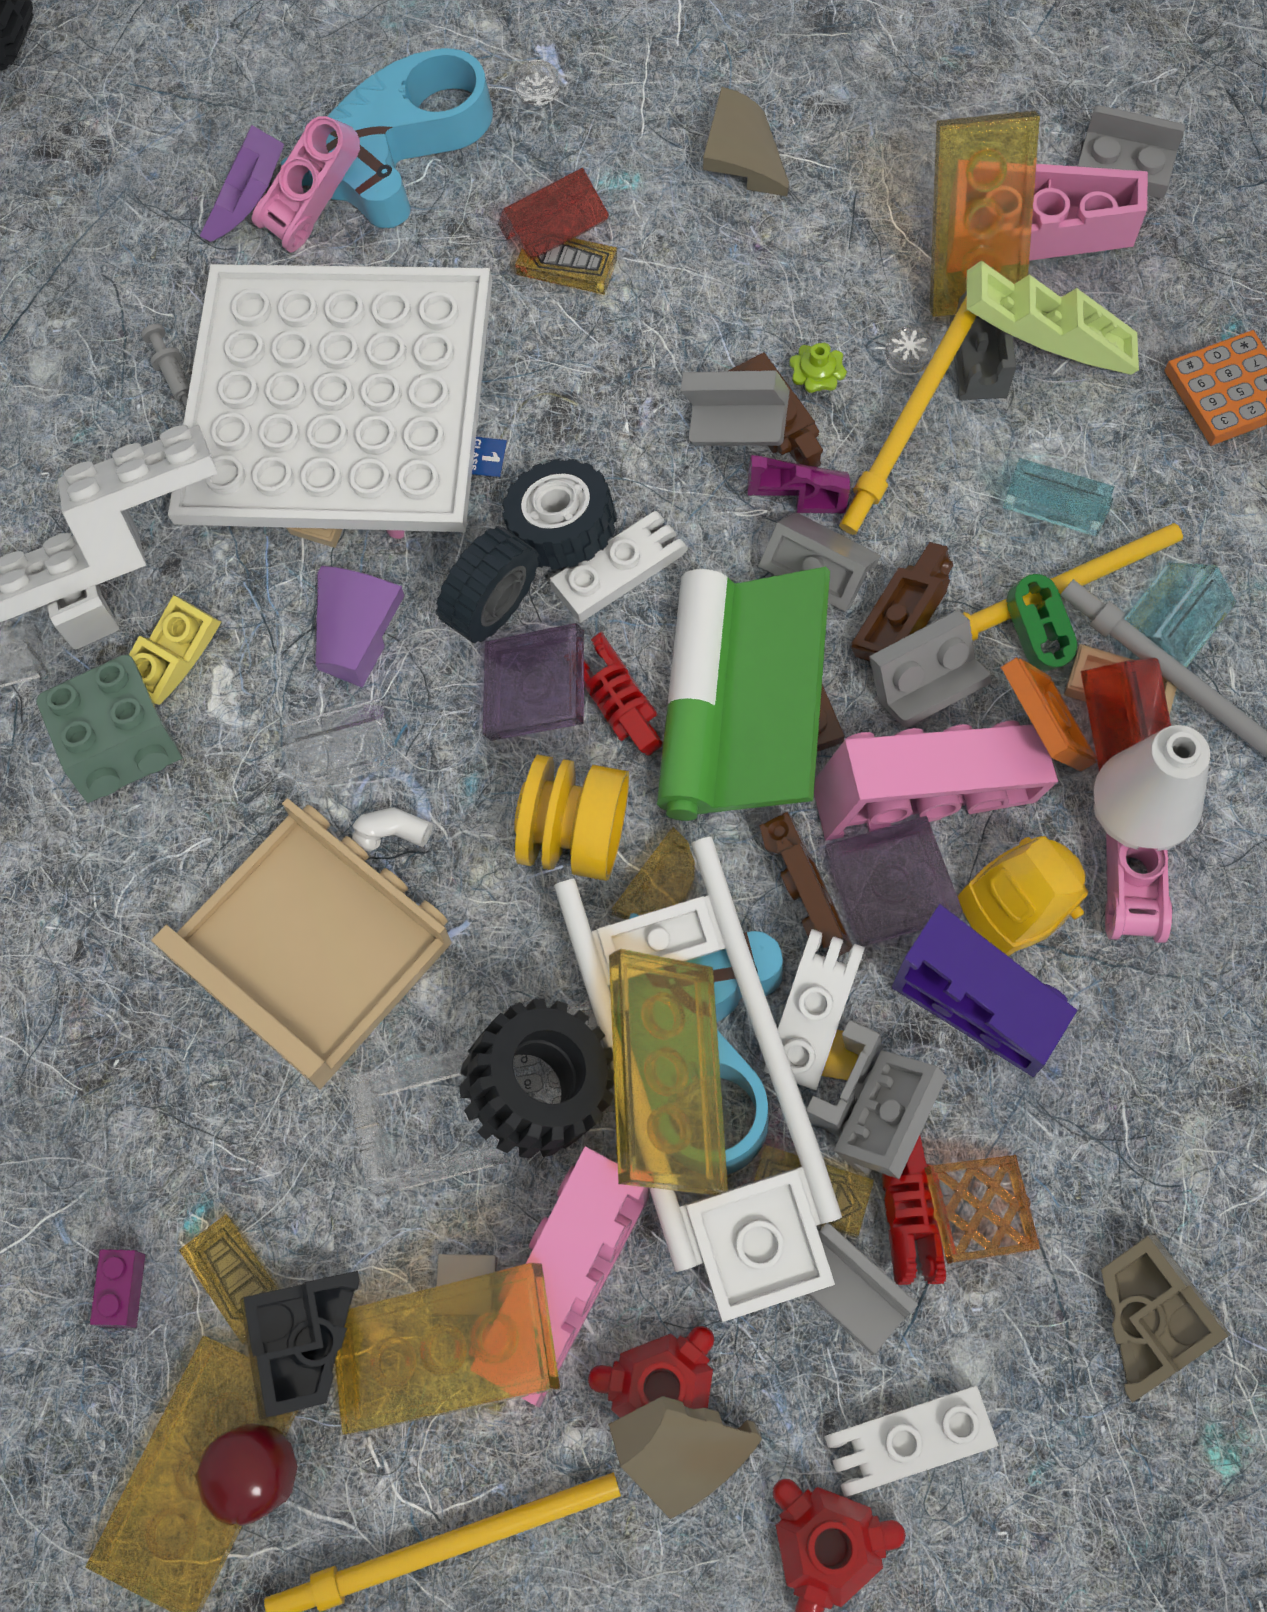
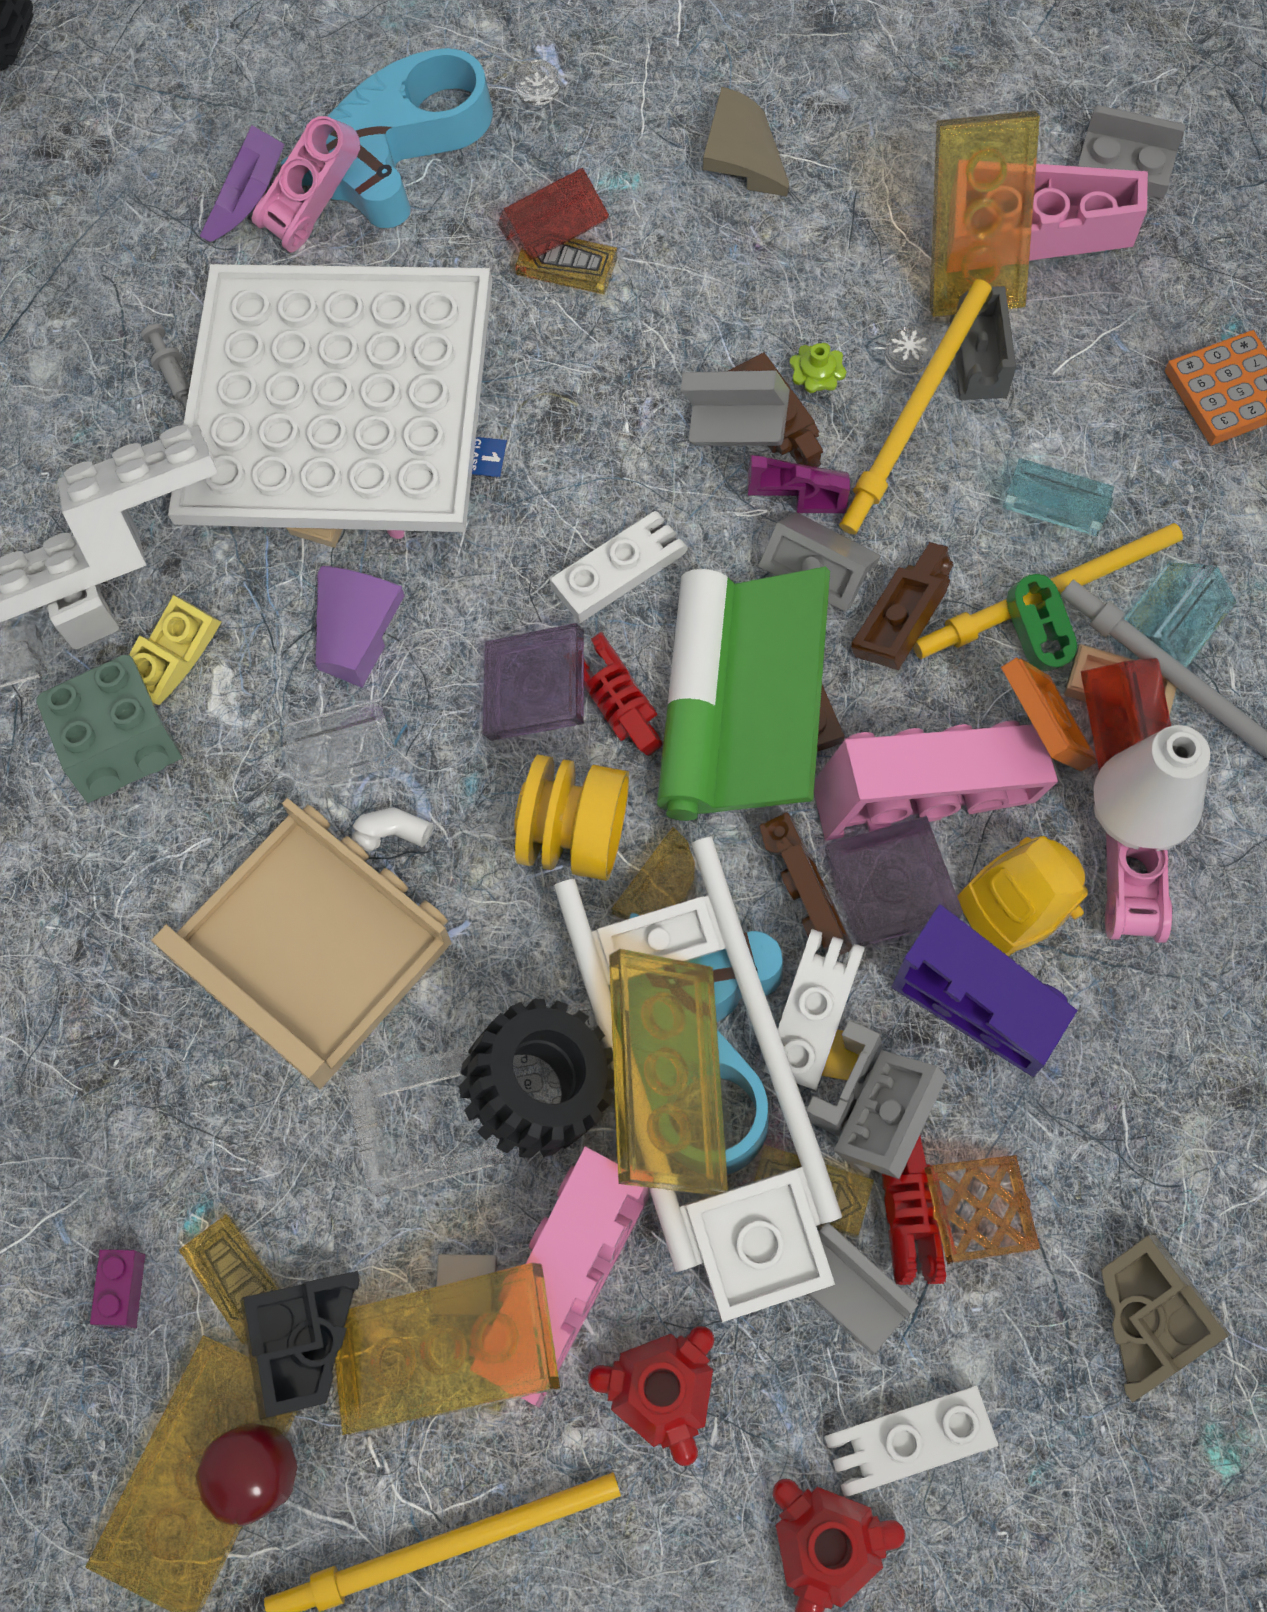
(487, 584): black wheel -> none
(561, 512): black wheel -> none
(680, 1451): dark tan slope -> none
(928, 670): light grey bracket -> none
(1061, 325): yellowish green slope -> none

